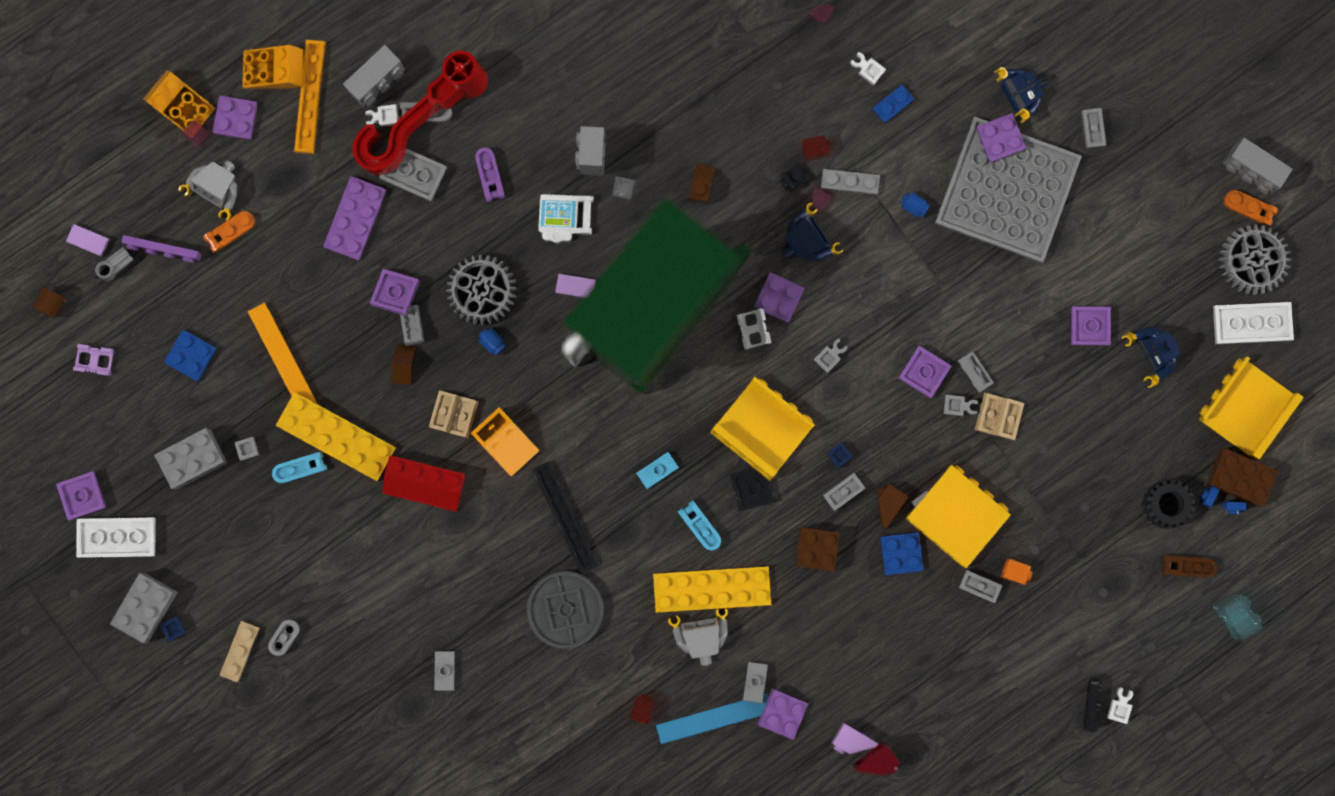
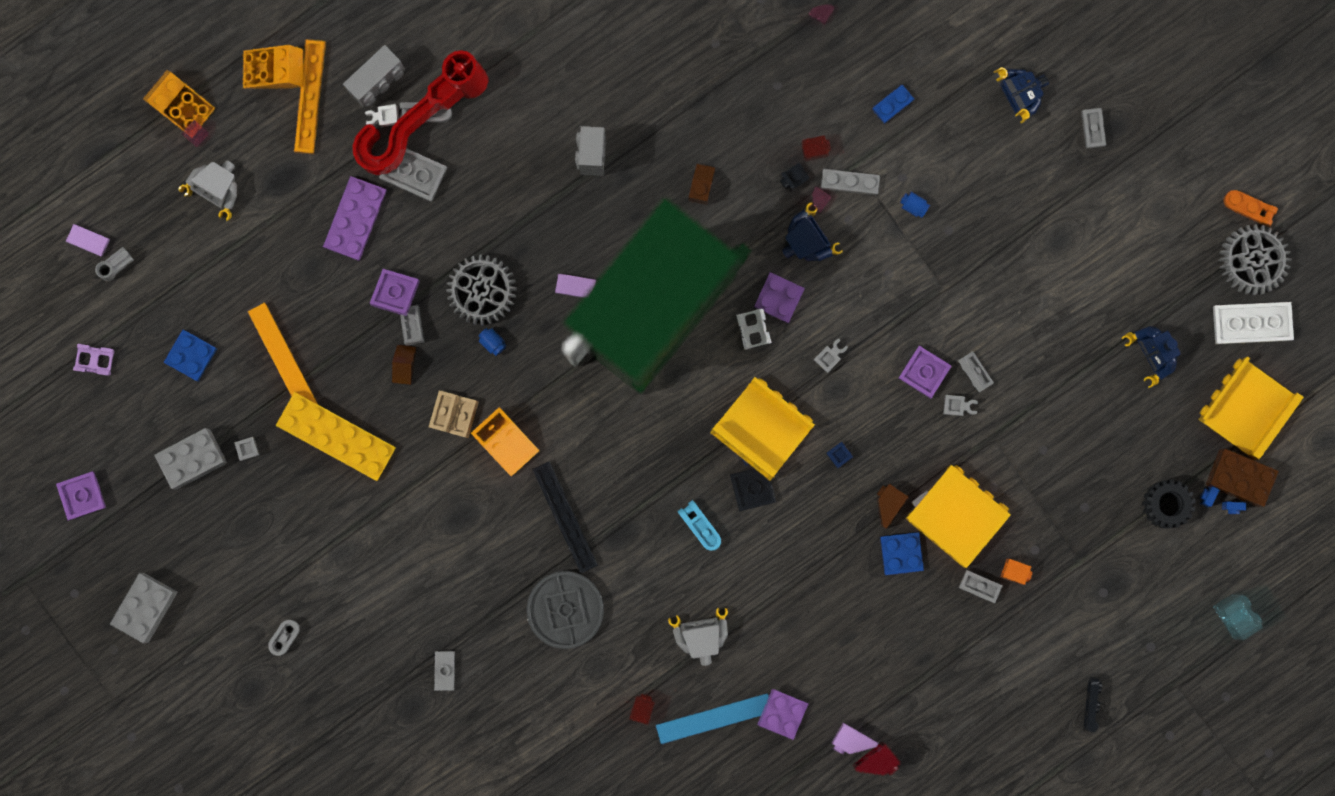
(48, 302): reddish brown piece -> none
(115, 537): white plate -> none
(154, 247): medium lavender plate -> none
(173, 628): dark blue plate -> none
(230, 230): orange plate -> none
(235, 117): medium lavender plate -> none
(239, 651): tan plate -> none
(298, 468): medium azure plate -> none
(423, 483): red slope -> none
(489, 174): medium lavender plate -> none
(559, 217): piece -> none
(623, 188): clear plate -> none
(657, 470): medium azure plate -> none
(712, 589): yellow plate -> none
(755, 682): light grey plate -> none
(817, 549): reddish brown brick -> none
(844, 491): light grey plate -> none
(870, 70): white plate -> none
(999, 416): tan slope -> none
(1001, 138): medium lavender plate -> none
(1011, 199): light grey plate -> none
(1091, 326): medium lavender plate -> none
(1120, 709): white plate -> none
(1189, 566): reddish brown plate -> none
(1257, 166): light grey brick -> none

